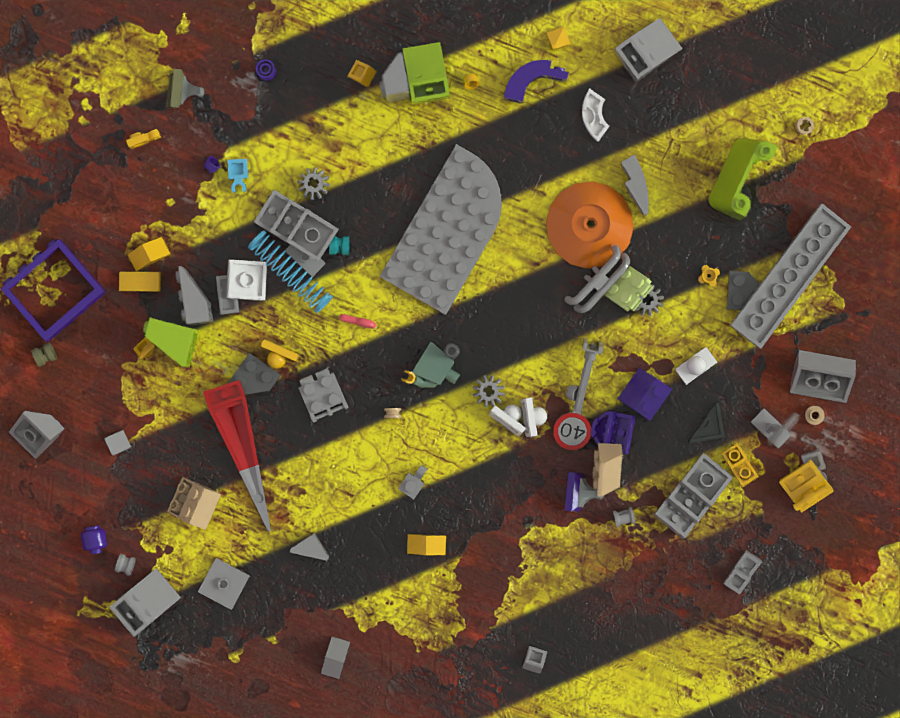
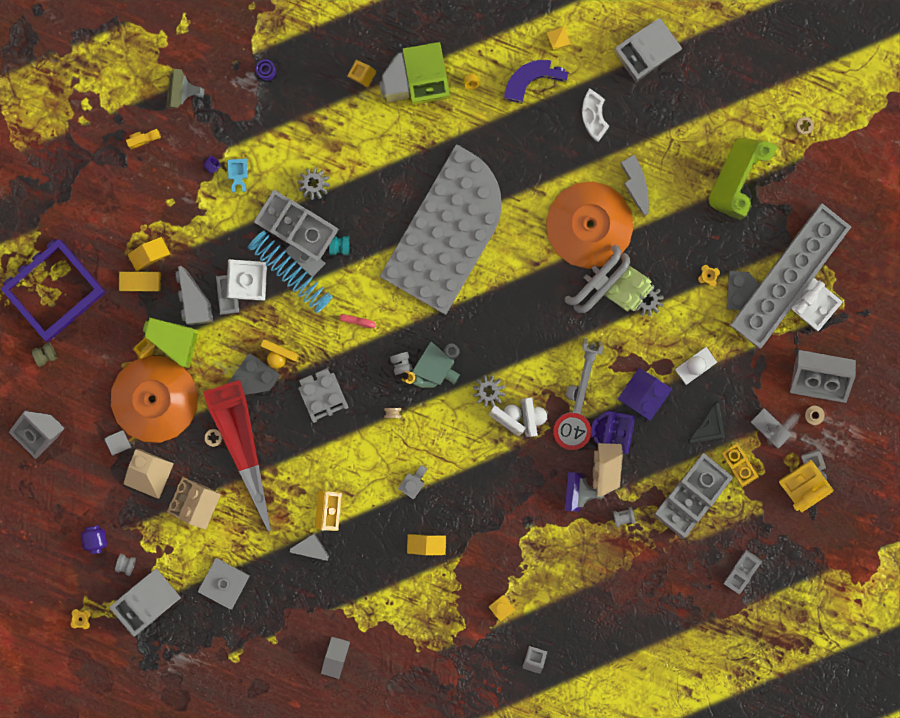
(75, 619): none -> yellow plate
(148, 473): none -> tan slope
(173, 405): none -> orange dish
(209, 442): none -> tan bush
(328, 510): none -> yellow slope
(401, 367): none -> light grey wheel
(501, 608): none -> yellow plate
(816, 304): none -> white plate

